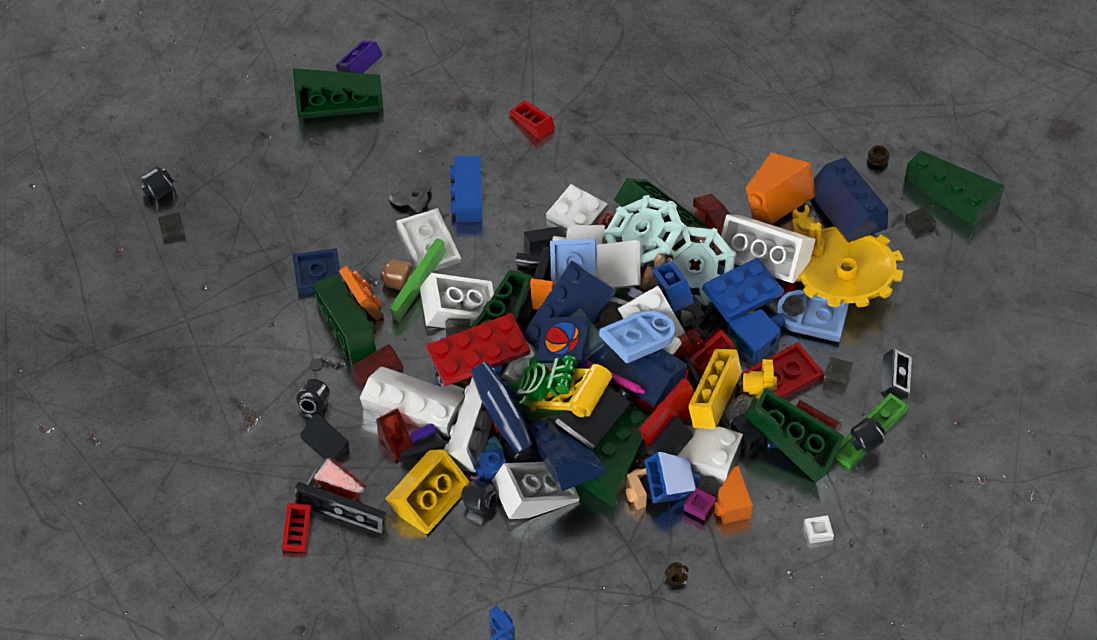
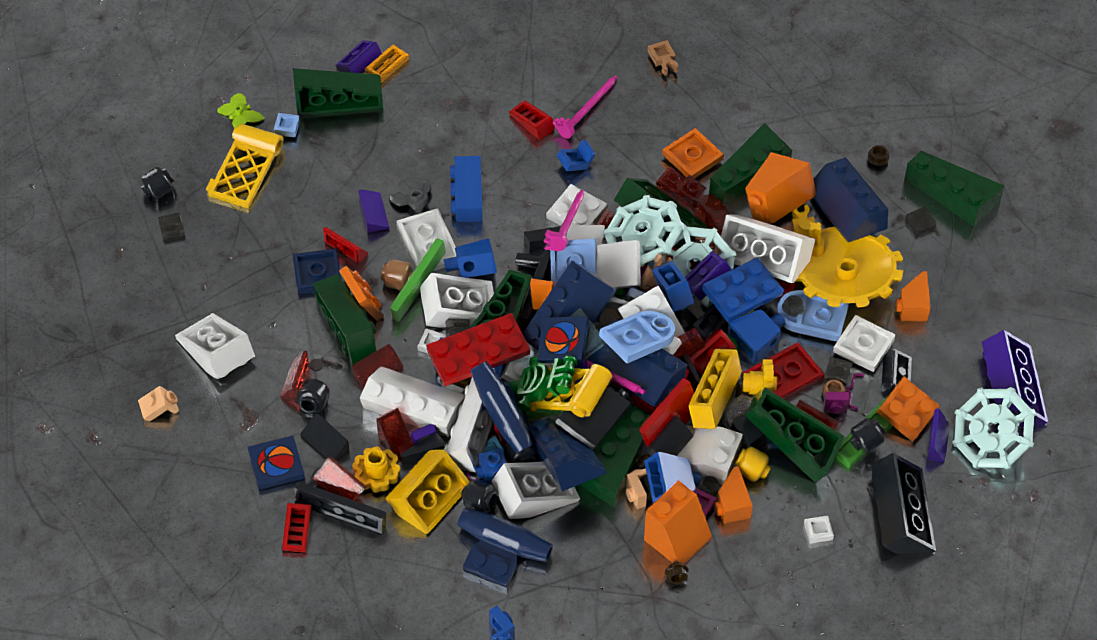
(158, 402): none -> light nougat bracket
(216, 345): none -> white slope
(239, 112): none -> lime piece
(252, 141): none -> yellow piece
(276, 462): none -> tile
(287, 124): none -> light blue plate
(295, 377): none -> clear red slope
(344, 245): none -> red slope
(373, 211): none -> dark purple slope
(377, 469): none -> yellow plant
(390, 64): none -> light orange tile
(428, 337): none -> white tile
(472, 259): none -> blue torso
(499, 546): none -> dark blue plate
(557, 240): none -> dark pink piece
(566, 127): none -> dark pink piece
(577, 158): none -> blue bracket
(663, 55): none -> medium nougat plate
(677, 524): none -> orange slope
(679, 186): none -> clear red slope
(693, 154): none -> orange plate
(706, 270): none -> dark purple slope
(735, 174): none -> dark green wedge
(753, 464): none -> yellow head
(833, 386): none -> medium nougat plate
(836, 402): none -> magenta plate
(850, 387): none -> magenta piece
(864, 343): none -> white plate
(902, 506): none -> black slope
(908, 408): none -> orange plate
(914, 300): none -> orange slope
(938, 437): none -> dark purple slope
(981, 423): none -> light aqua plate
(1013, 365): none -> dark purple slope

